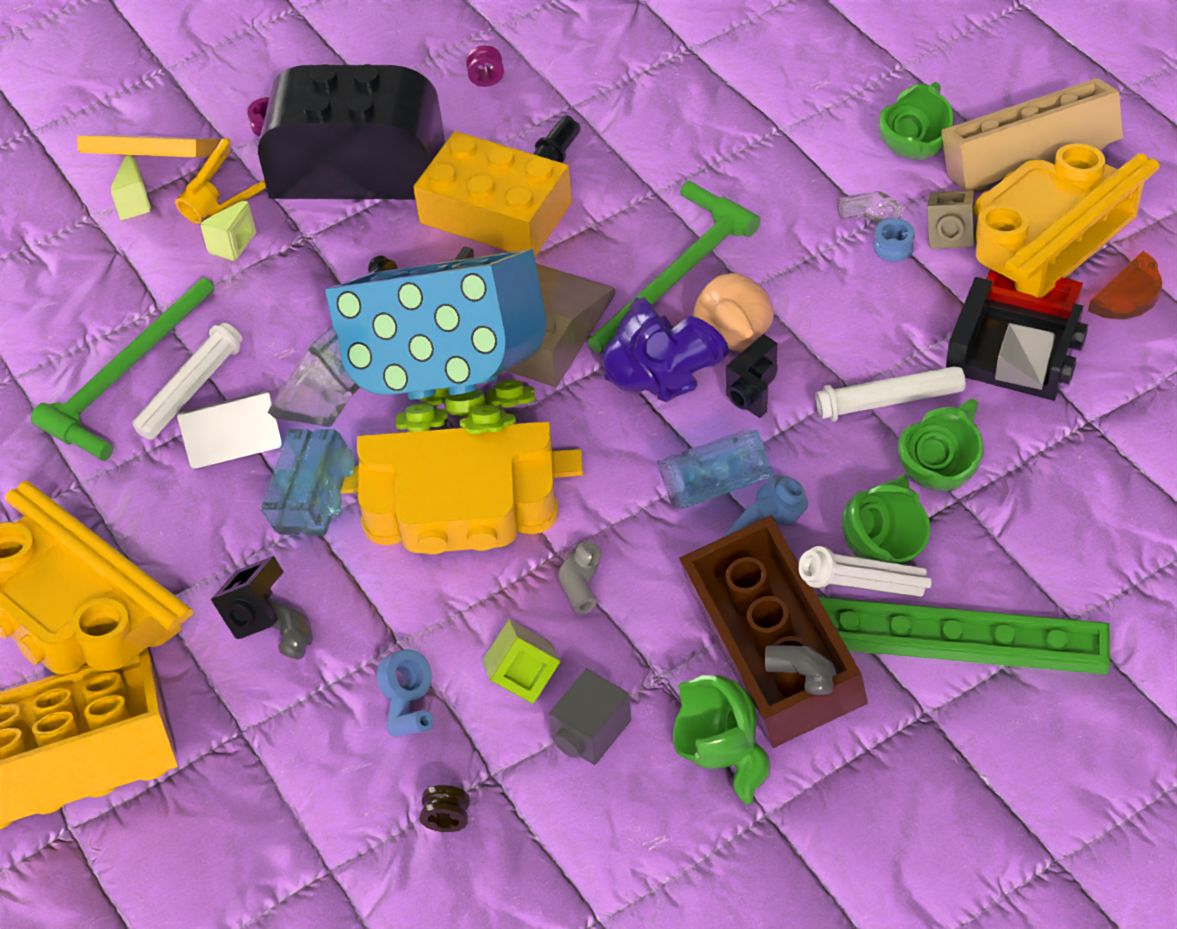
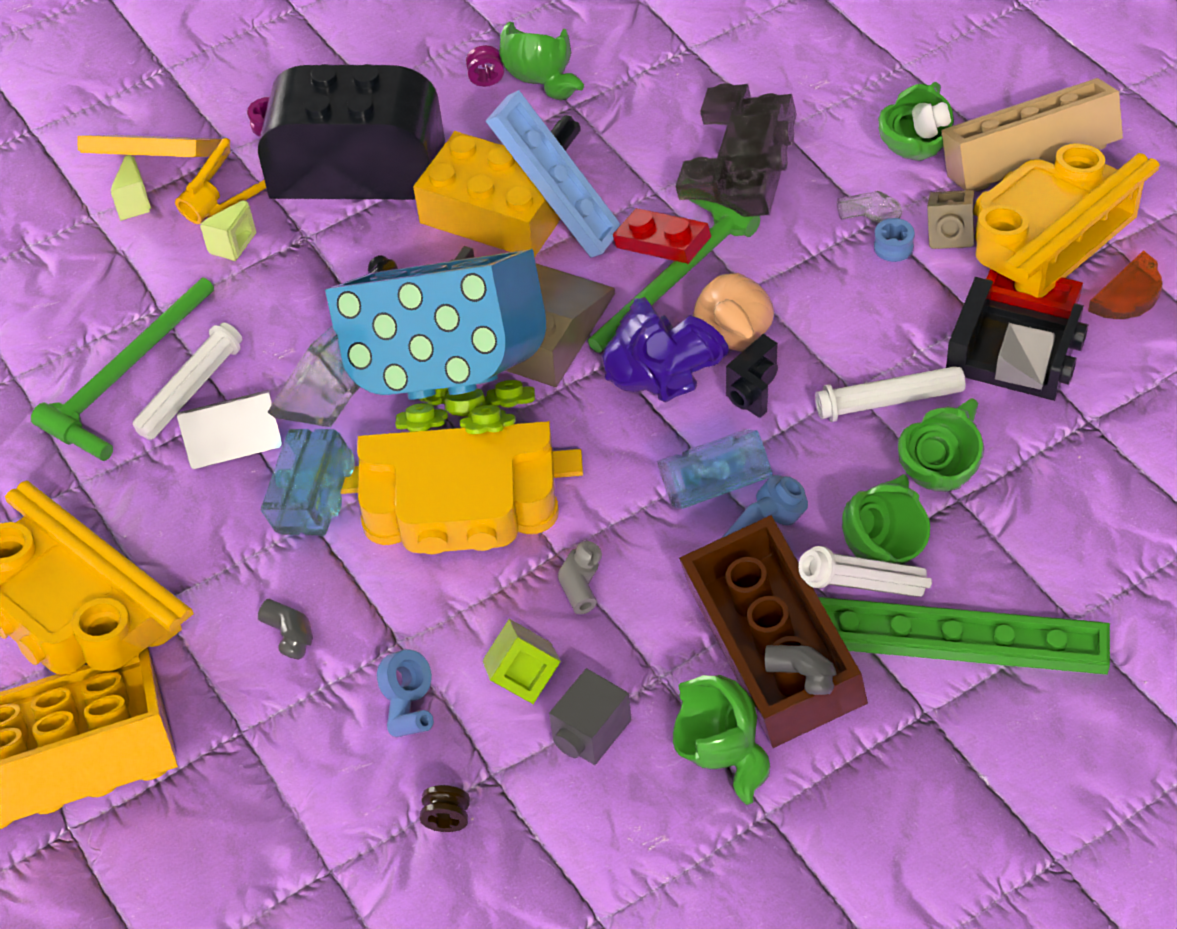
(244, 598): black bracket -> none
(539, 60): none -> bright green hair
(554, 173): none -> light blue plate
(662, 235): none -> red plate
(750, 152): none -> clear smoke bracket
(929, 117): none -> white arm

